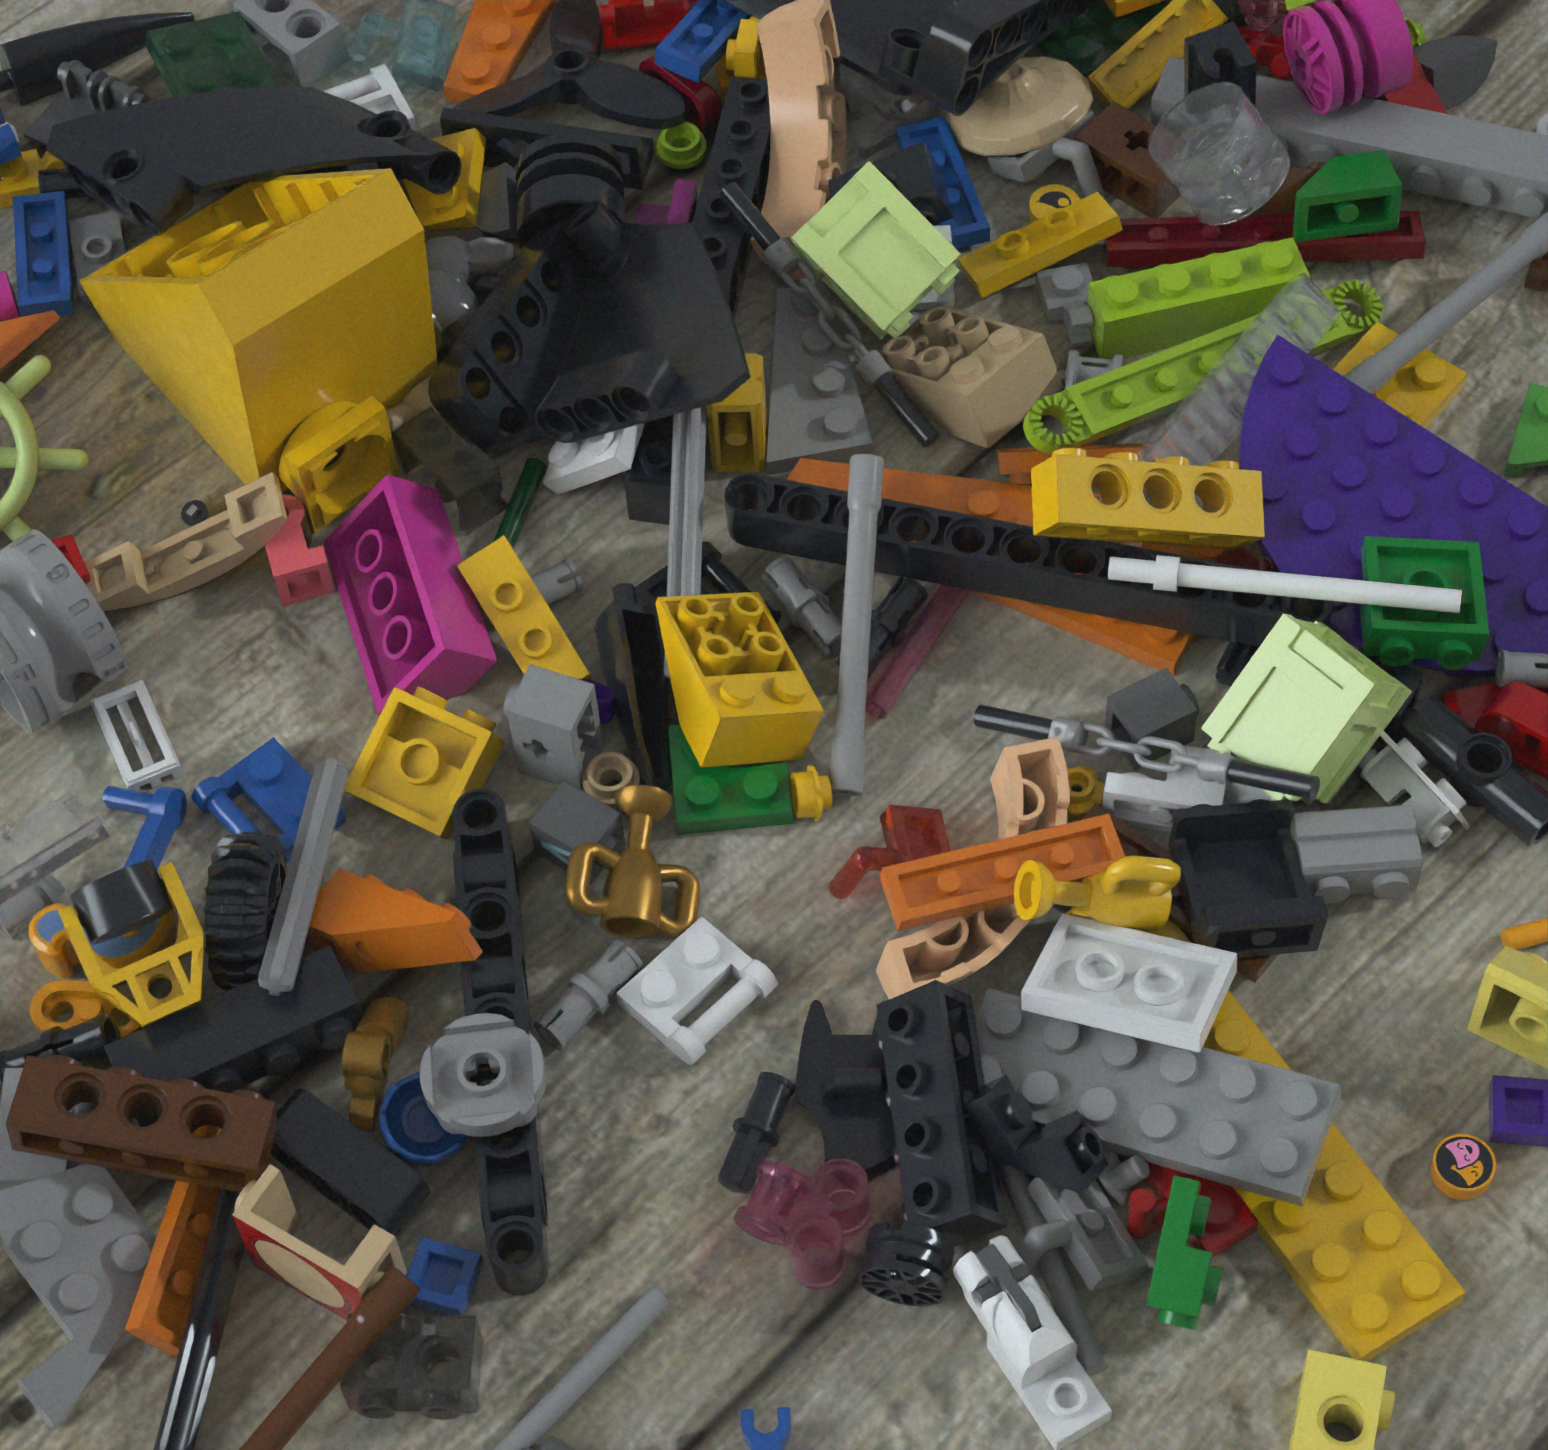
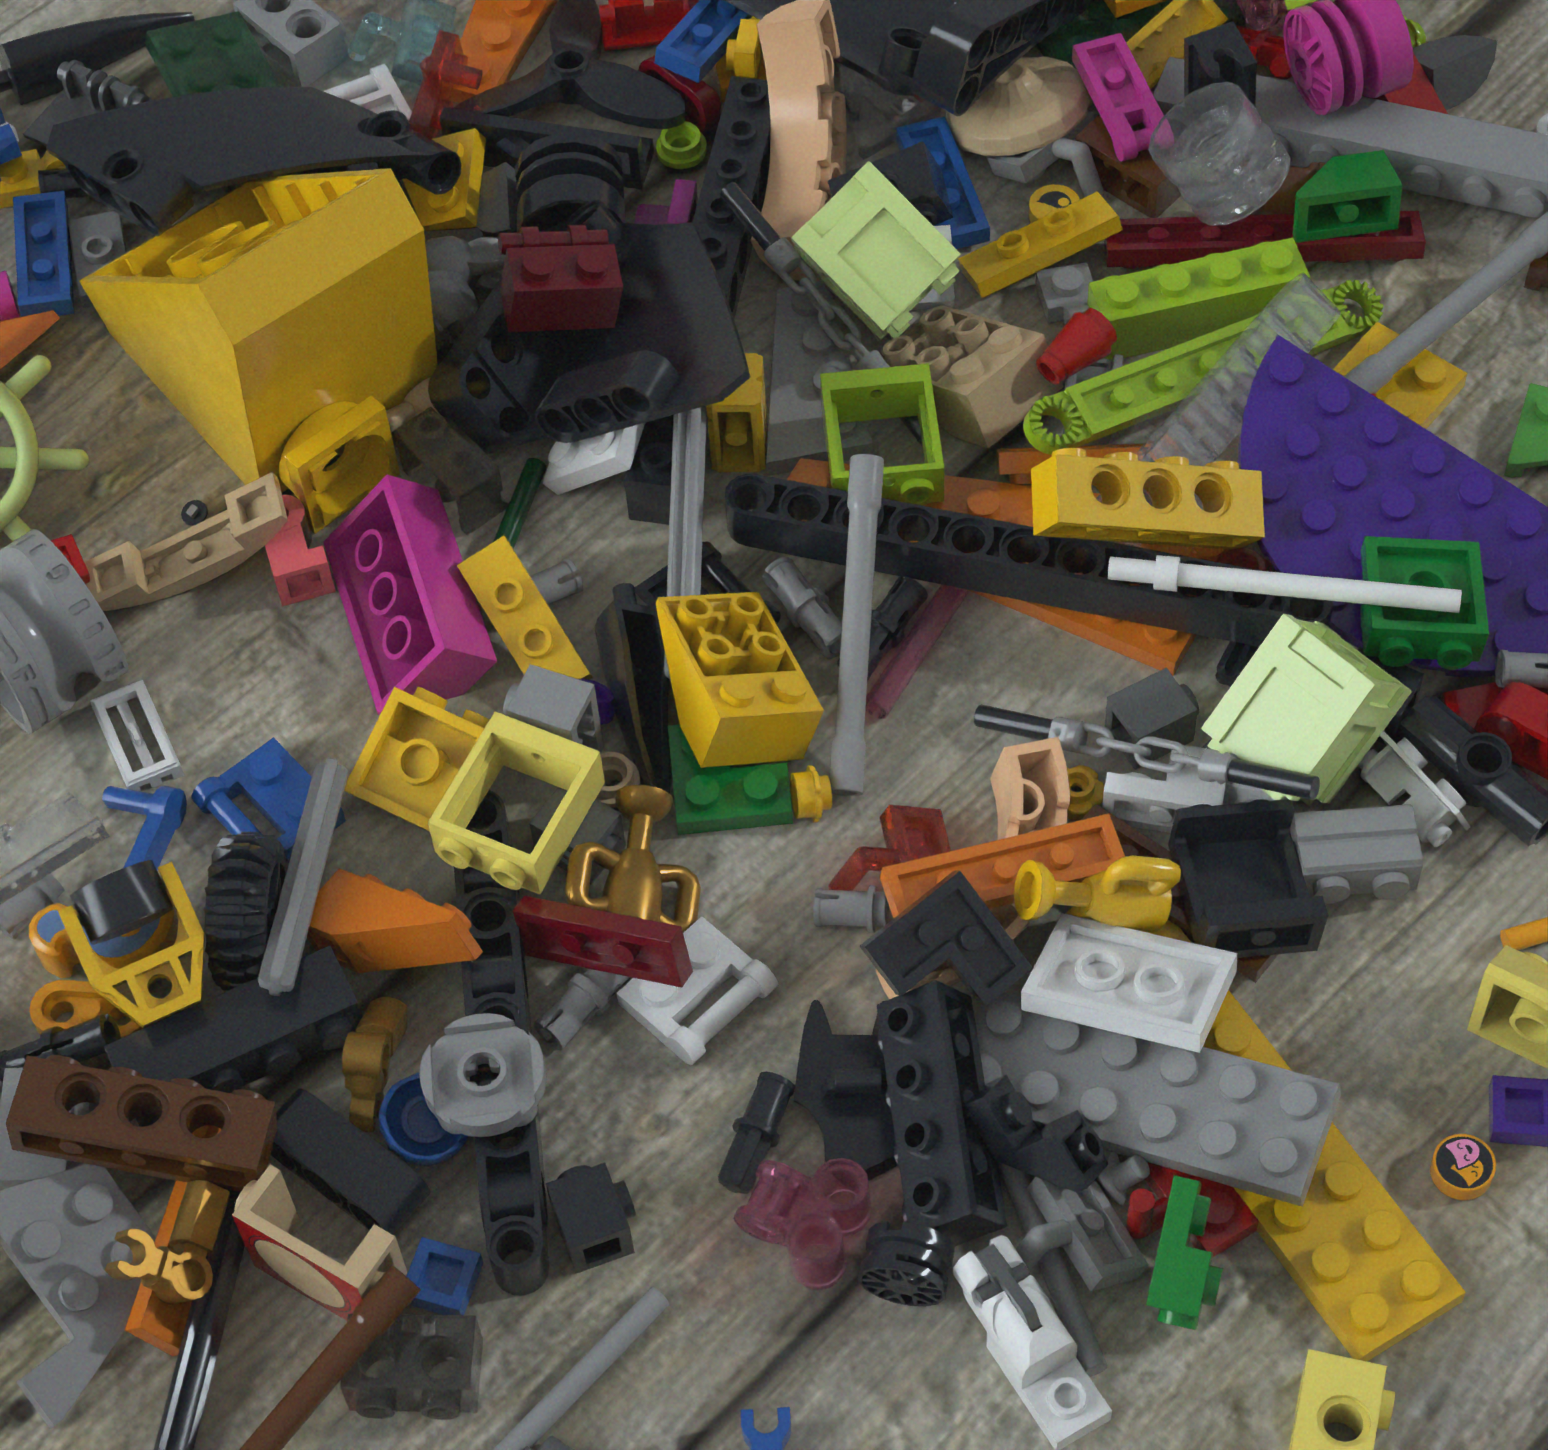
(183, 1271): none -> pearl gold bar
(440, 73): none -> clear red plate
(536, 754): none -> light yellow window
(559, 279): none -> dark red brick
(592, 1215): none -> black brick
(603, 941): none -> dark red plate
(851, 908): none -> light grey pin
(902, 393): none -> lime window
(951, 927): none -> black plate
(1078, 345): none -> red cone
(1118, 92): none -> dark pink plate

